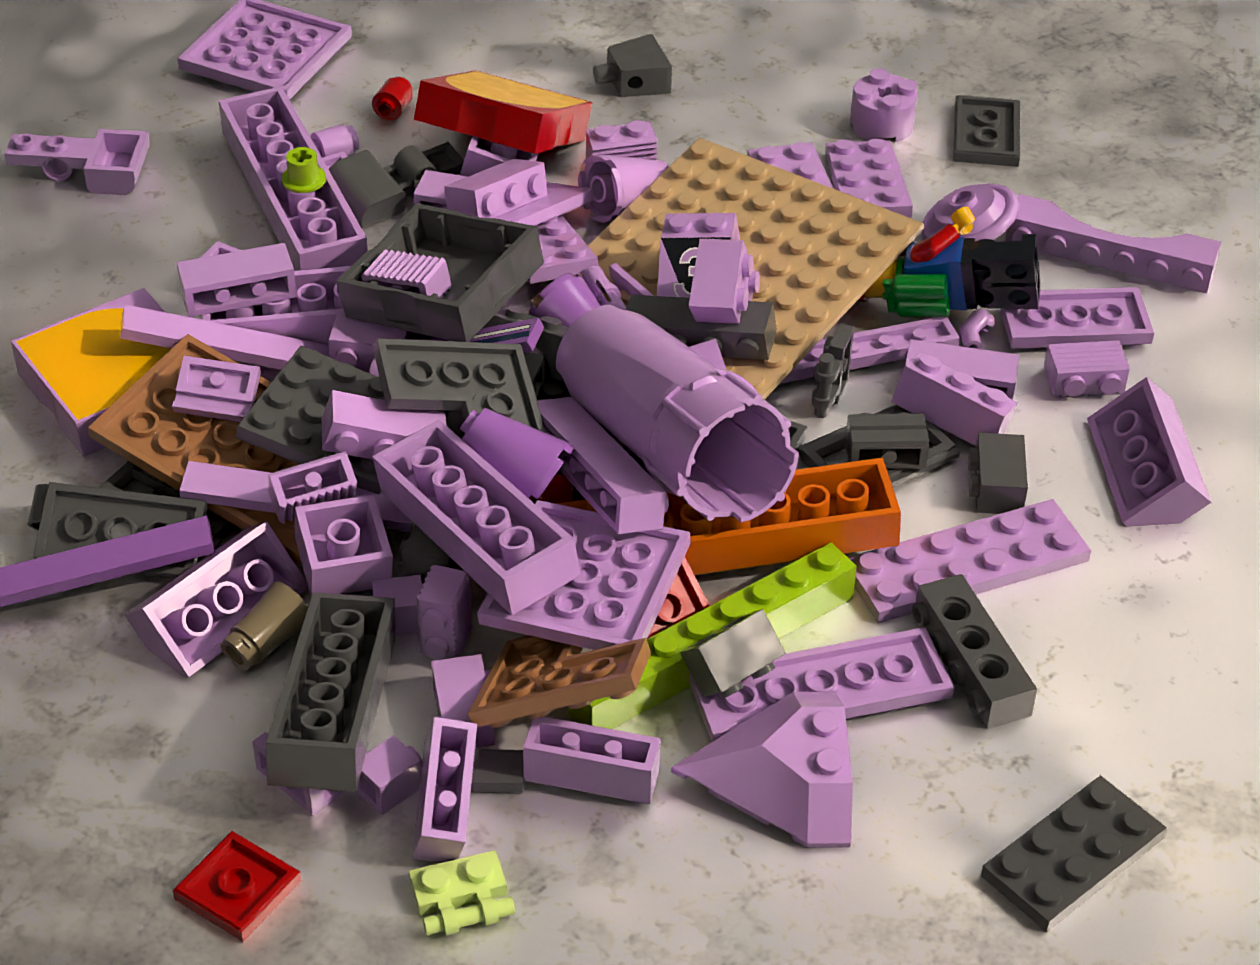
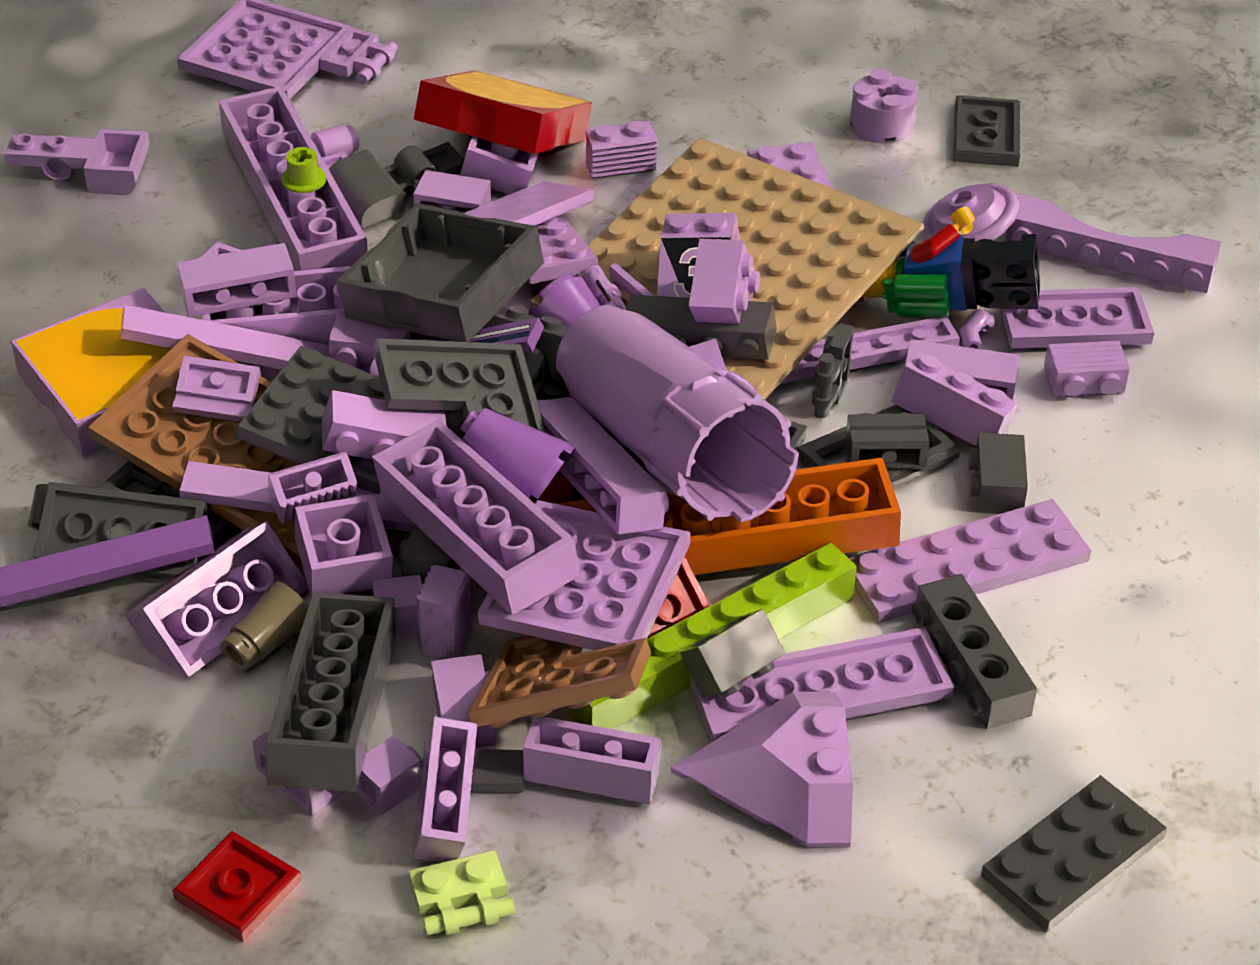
(351, 55): none -> lavender plate
(392, 98): red brick -> none
(410, 273): lavender brick -> none
(498, 189): lavender brick -> none
(617, 182): lavender cone -> none
(636, 68): dark grey torso -> none
(869, 173): lavender plate -> none
(1148, 458): lavender slope -> none

